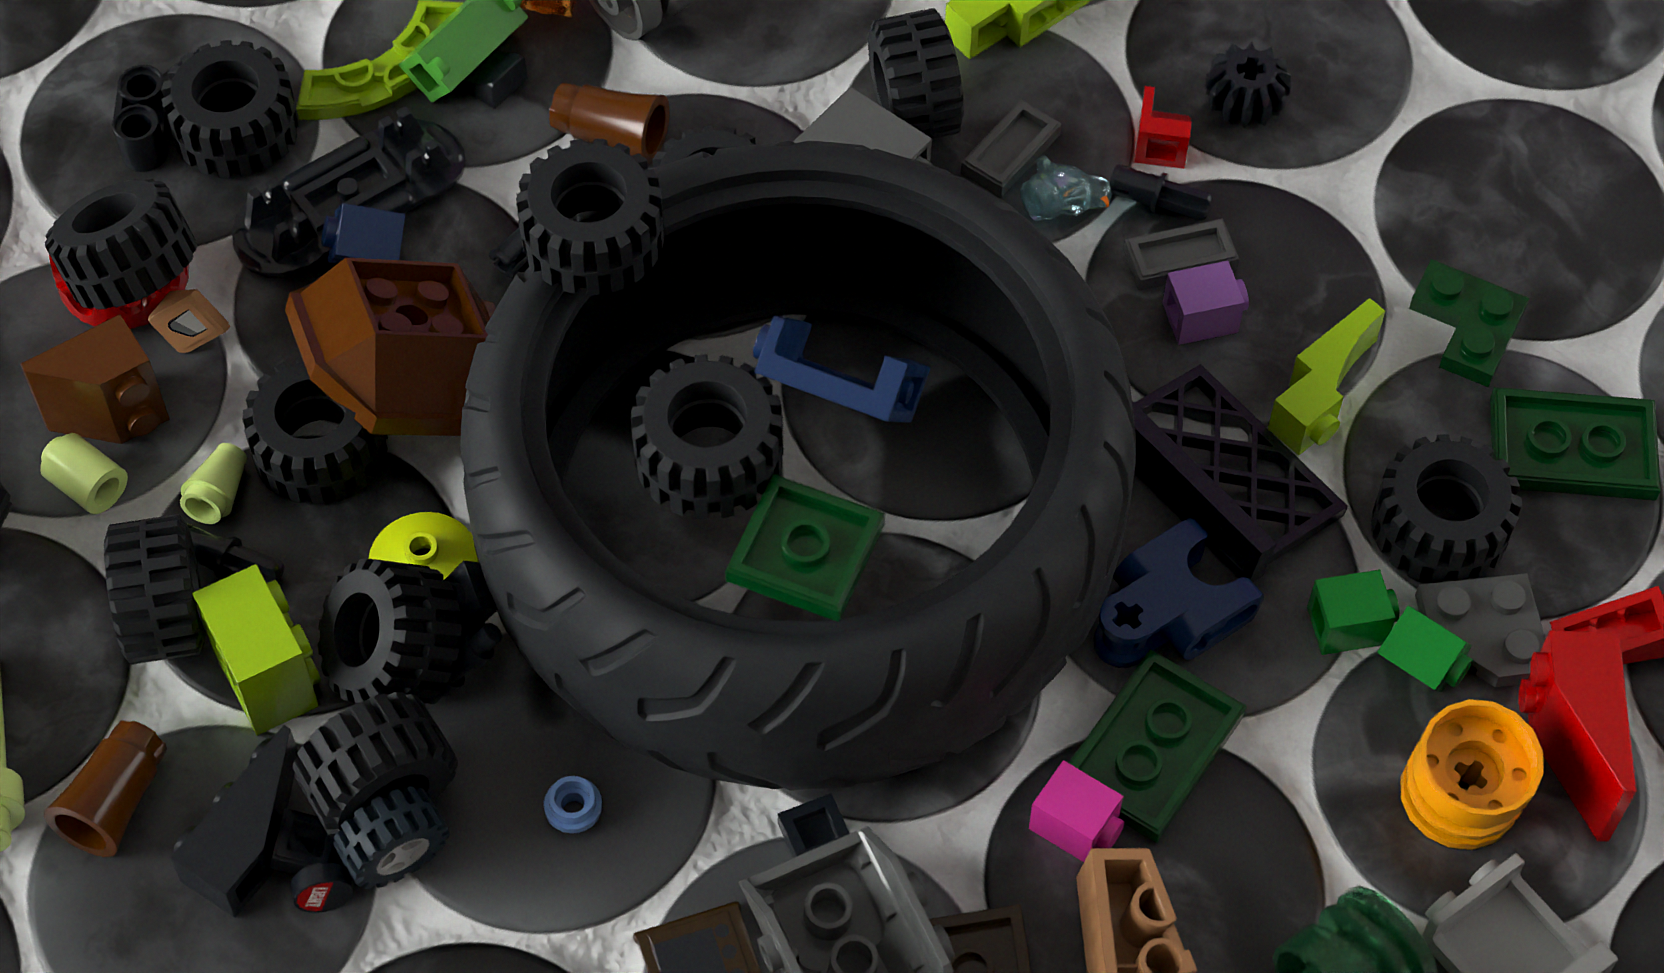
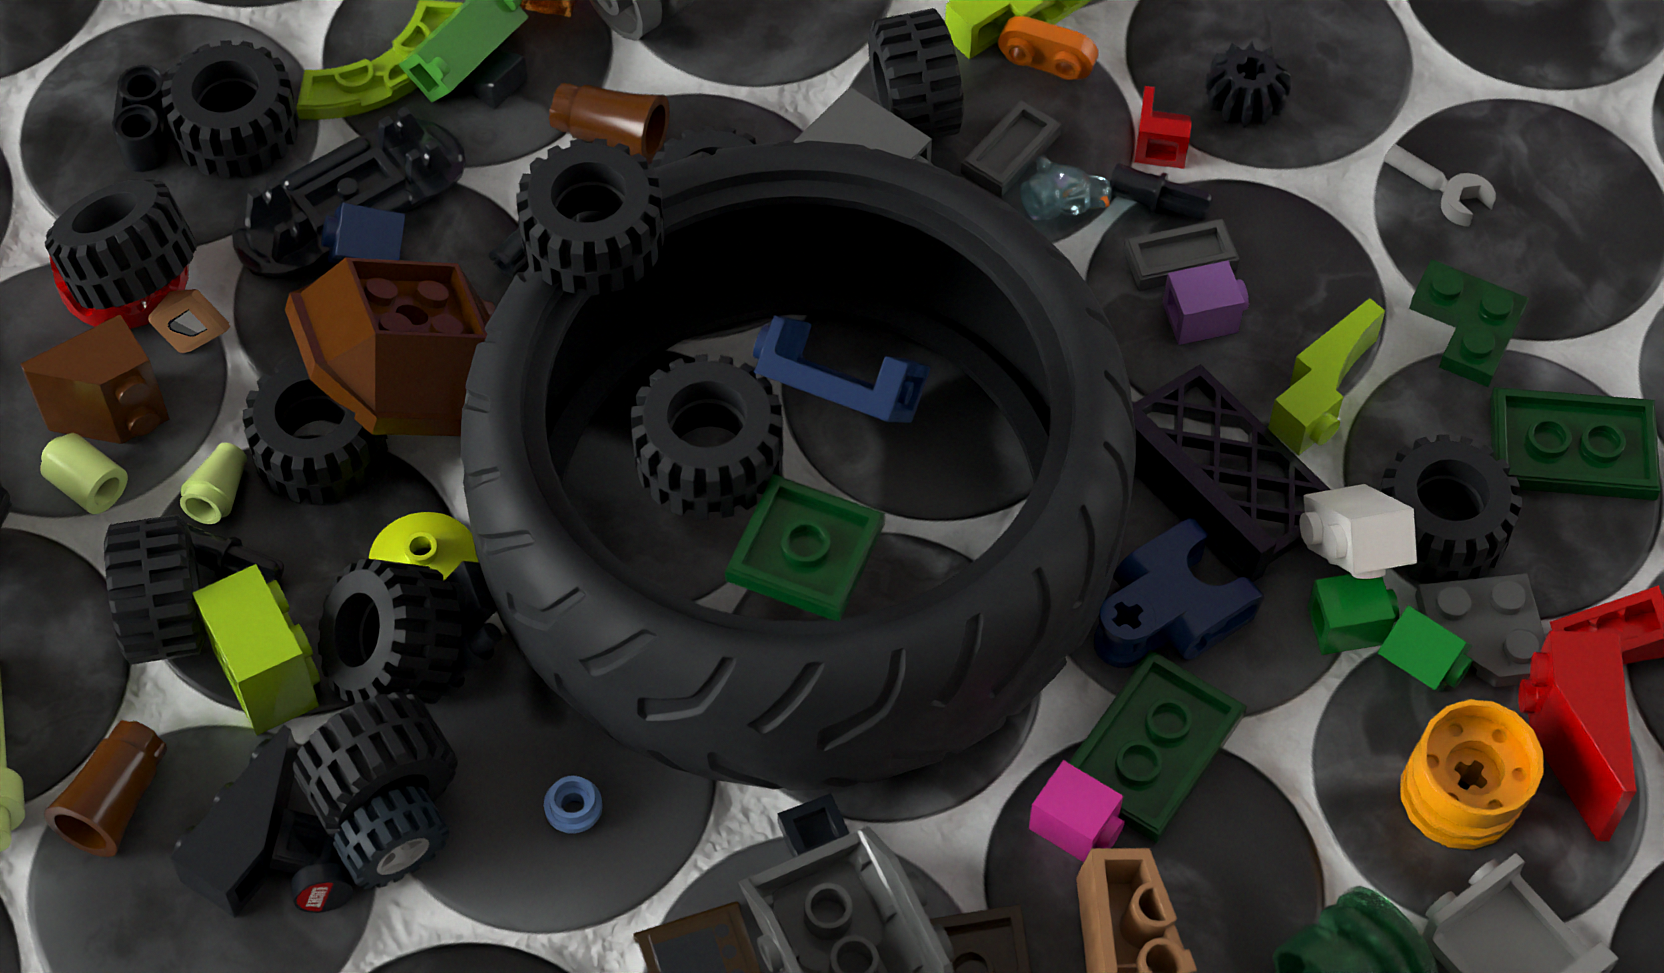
(1048, 48): none -> orange plate
(1359, 530): none -> white brick
(1457, 188): none -> light grey piece

